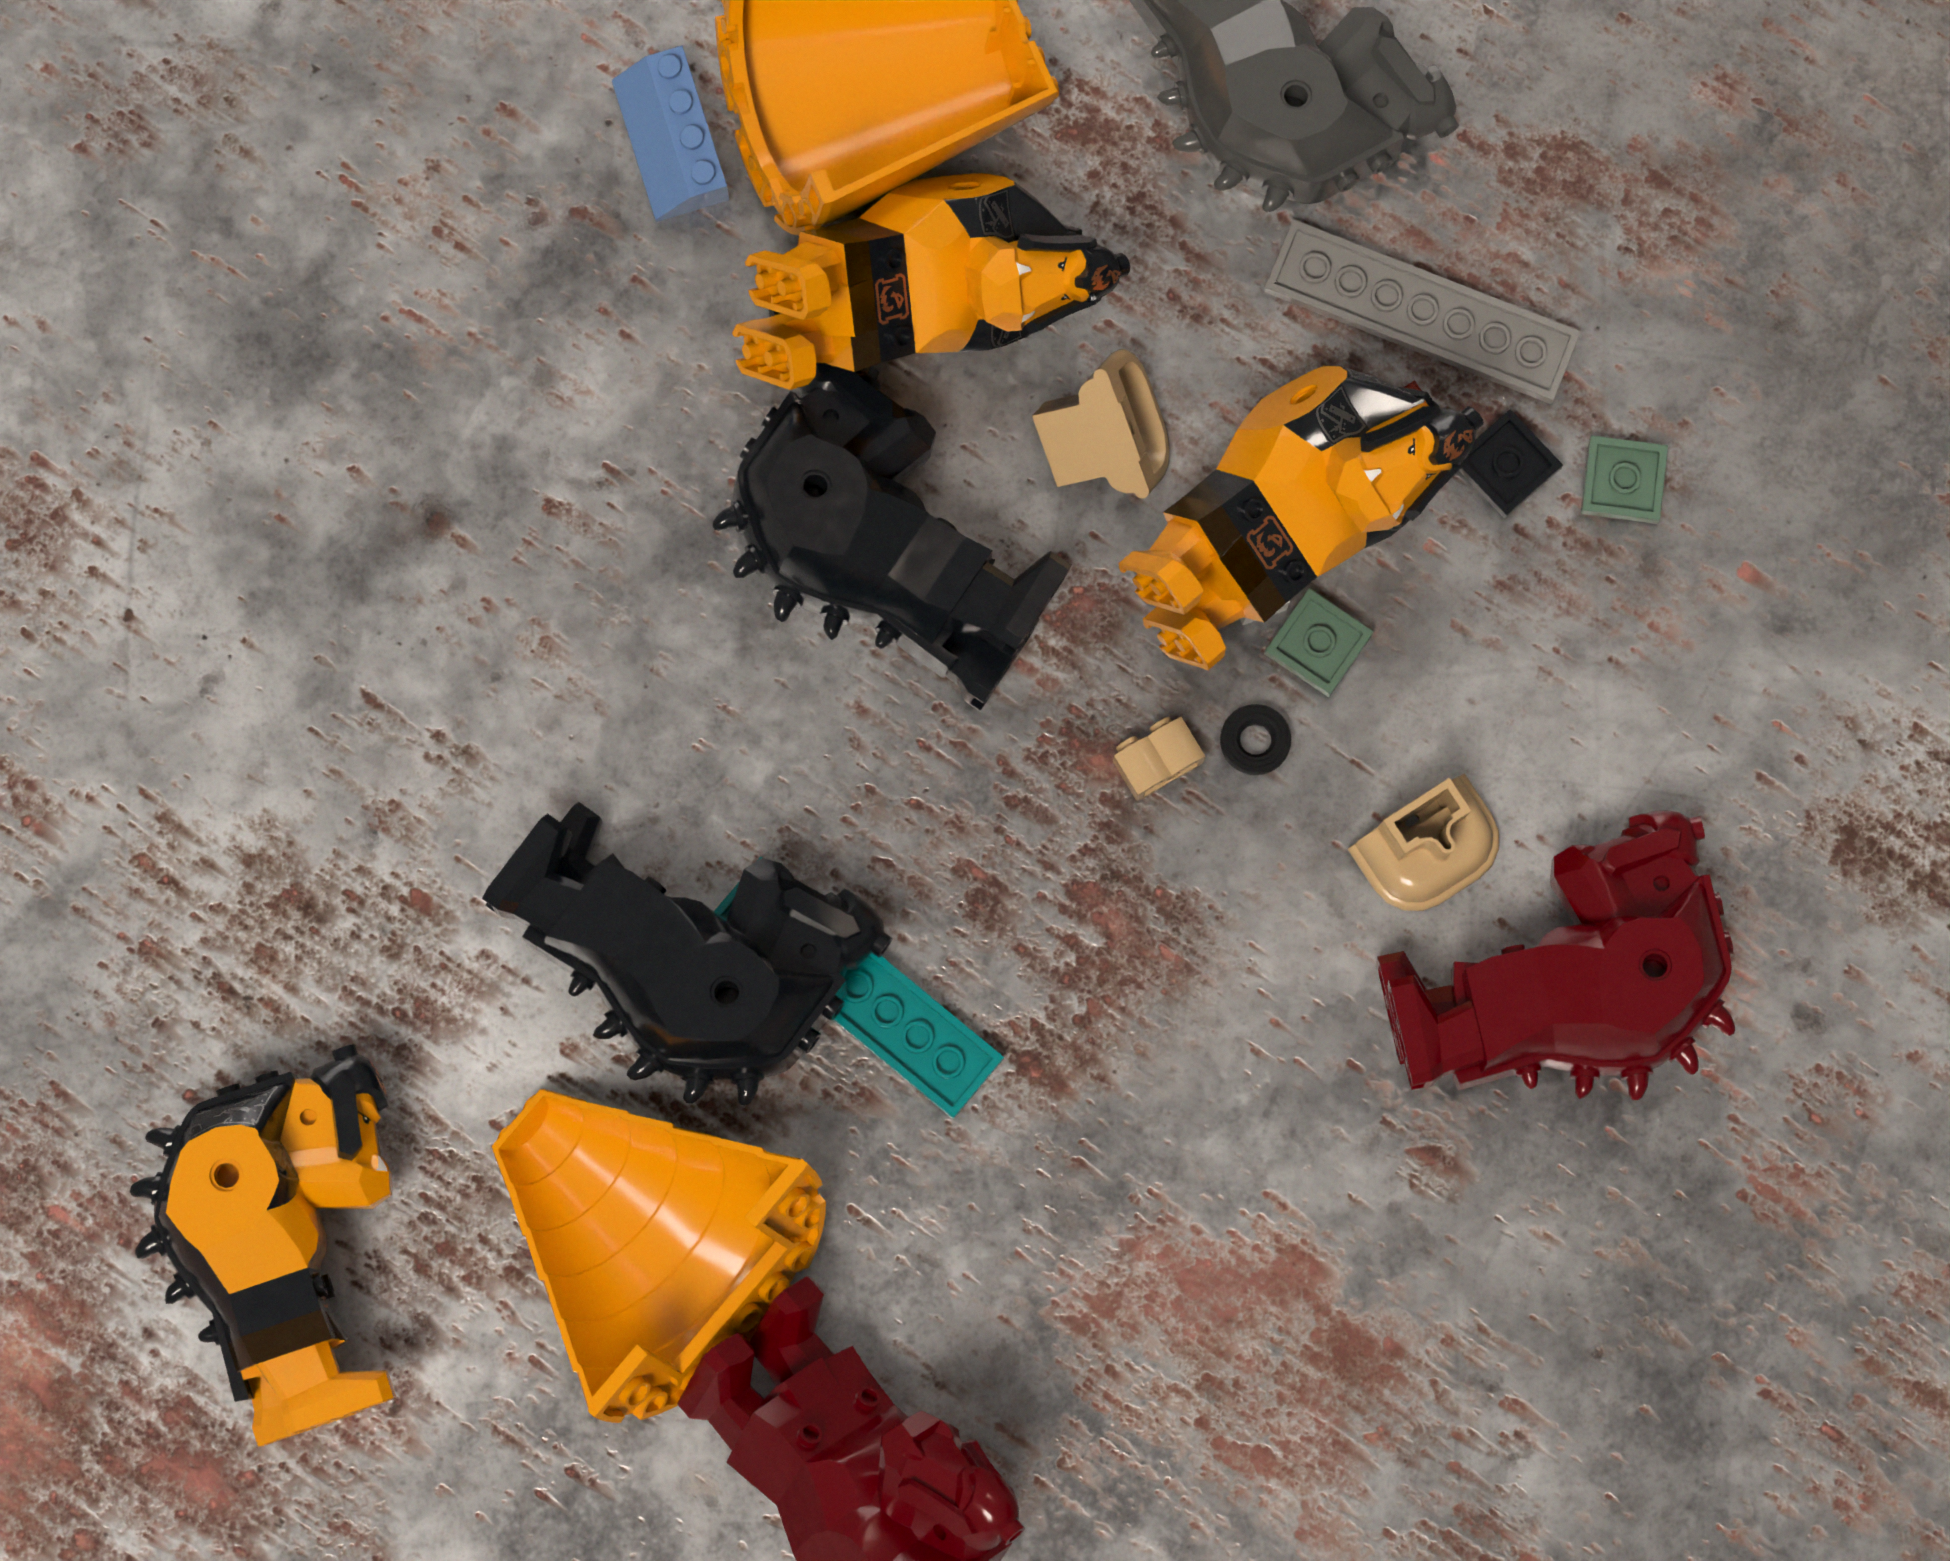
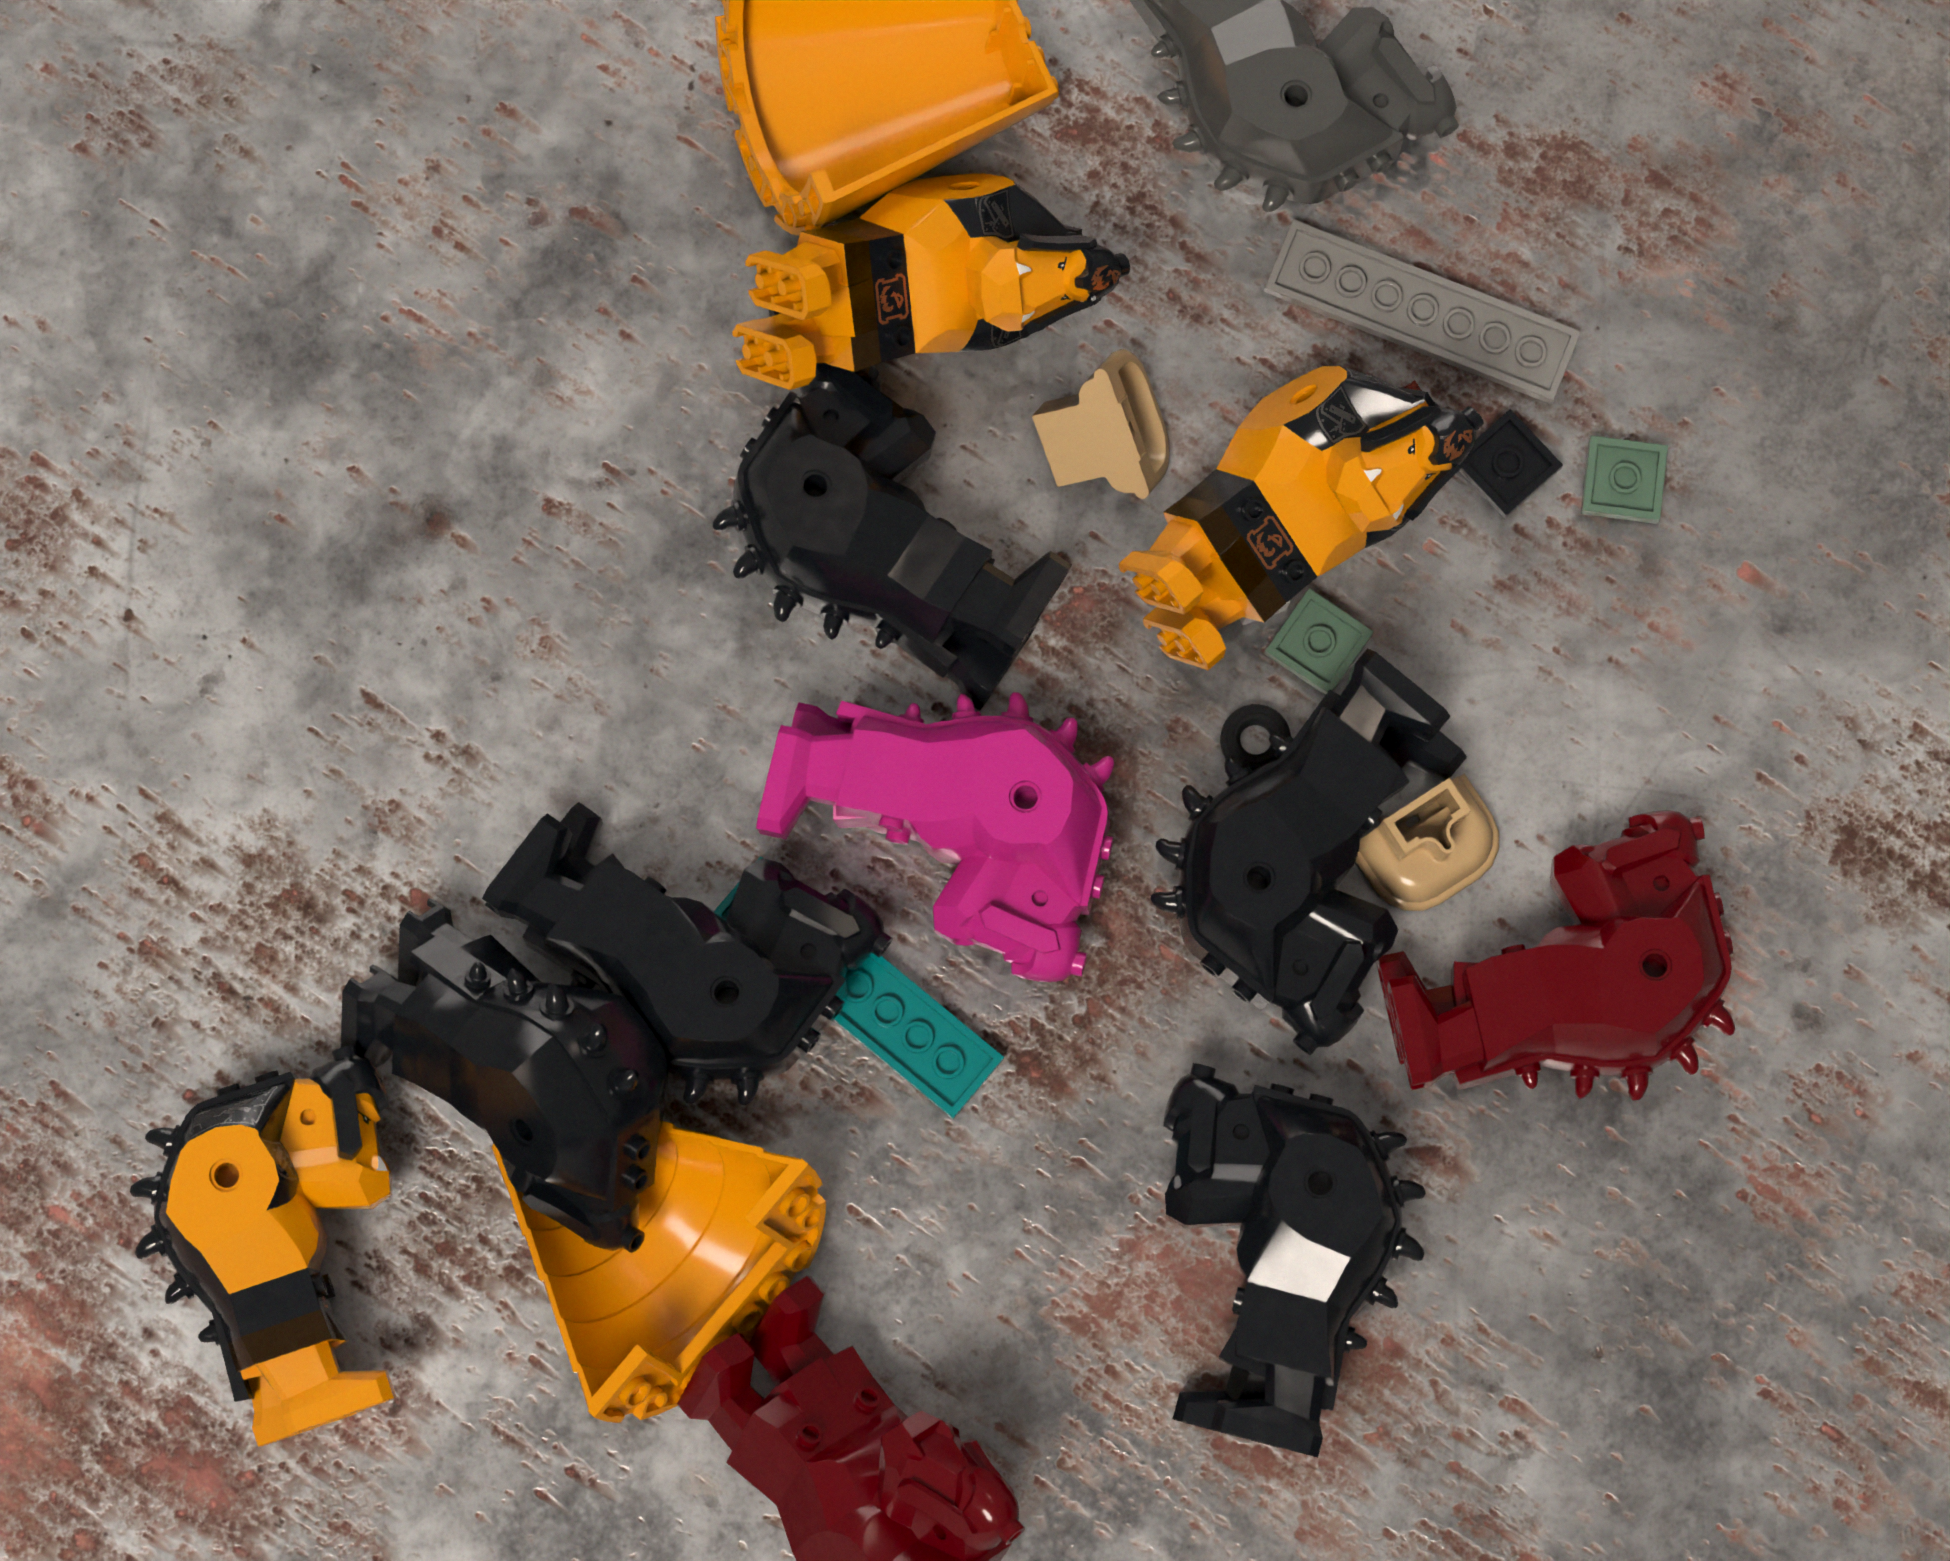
(547, 1069): none -> black piece
(670, 135): medium blue slope -> none
(976, 795): none -> dark pink piece
(1158, 757): tan brick -> none
(1280, 840): none -> black piece
(1311, 1243): none -> black piece

